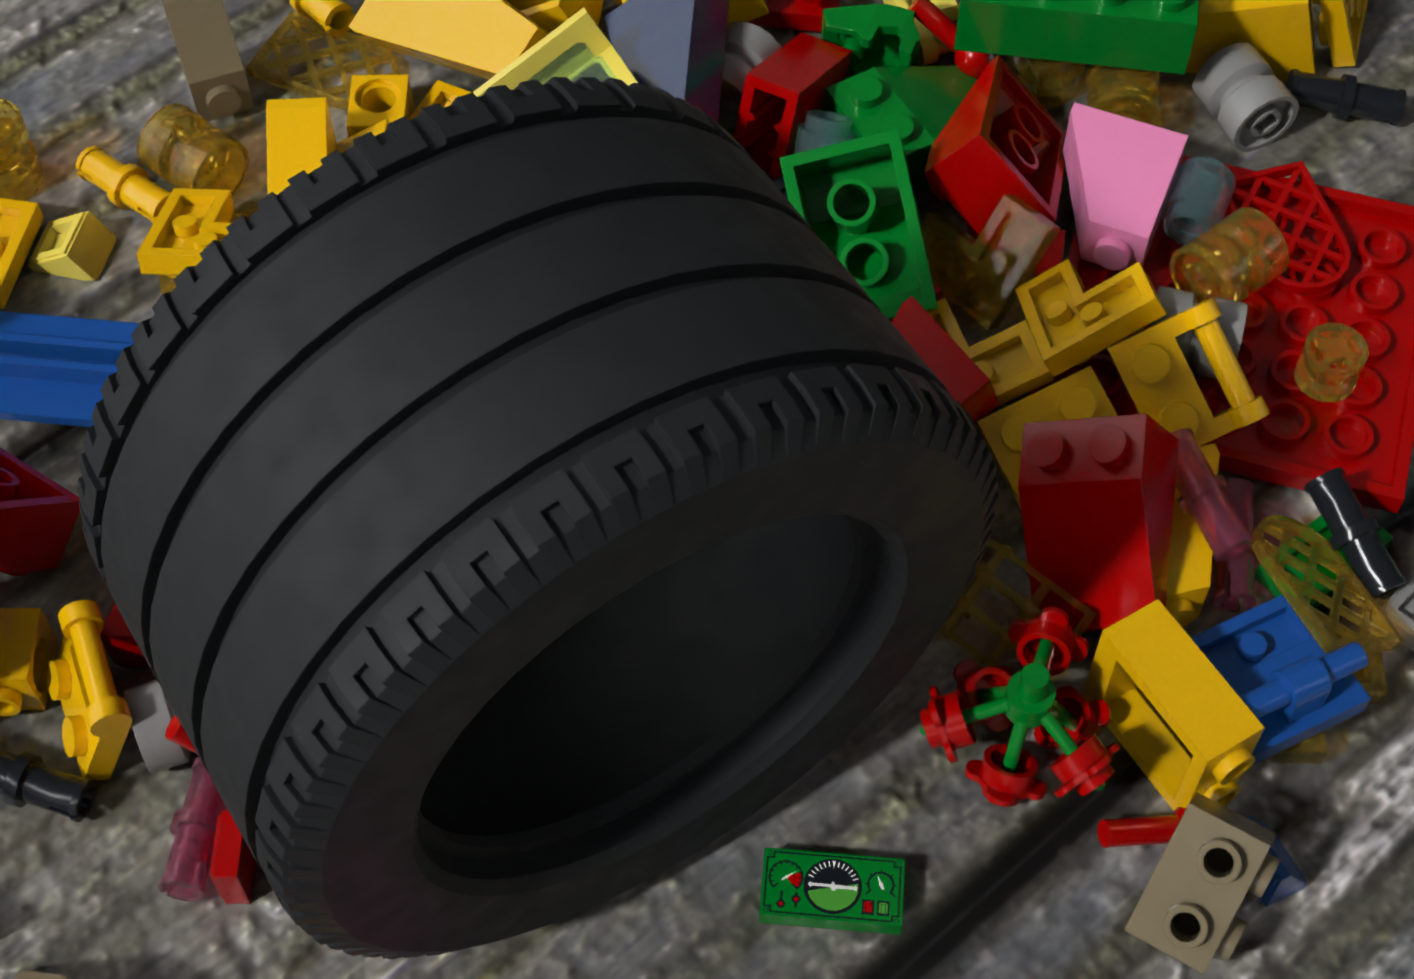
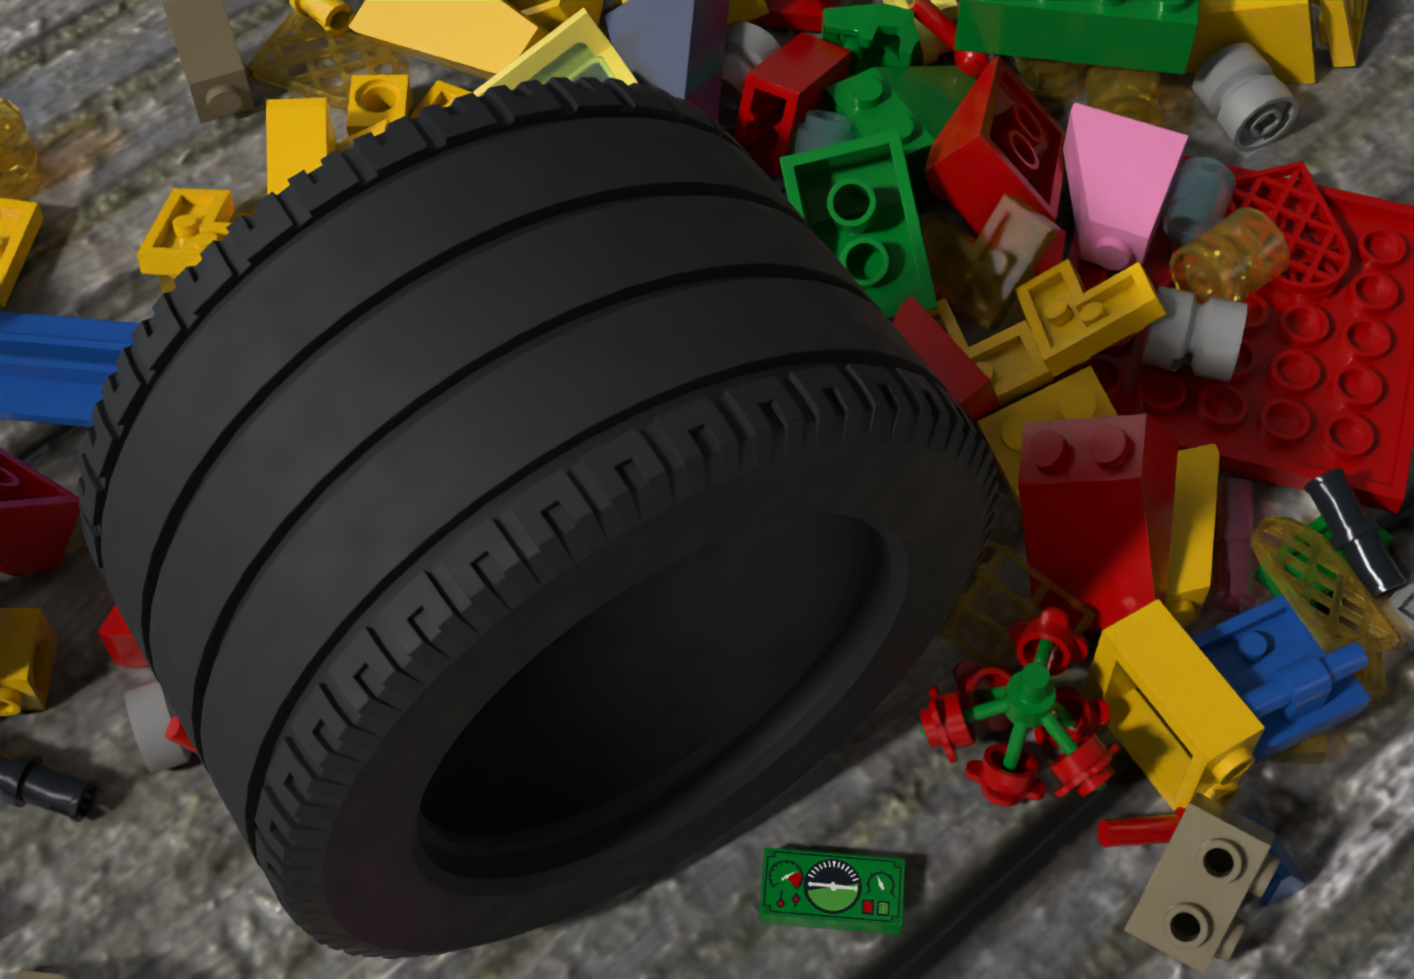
(73, 247): light yellow slope -> none
(82, 680): yellow plate -> none
(125, 184): yellow pin -> none
(191, 151): clear yellow wheel -> none
(193, 838): clear pink pin -> none
(231, 862): red tile -> none
(1165, 385): yellow plate -> none
(1207, 500): clear pink pin -> none
(1329, 346): clear yellow wheel -> none
(1347, 97): black pin -> none

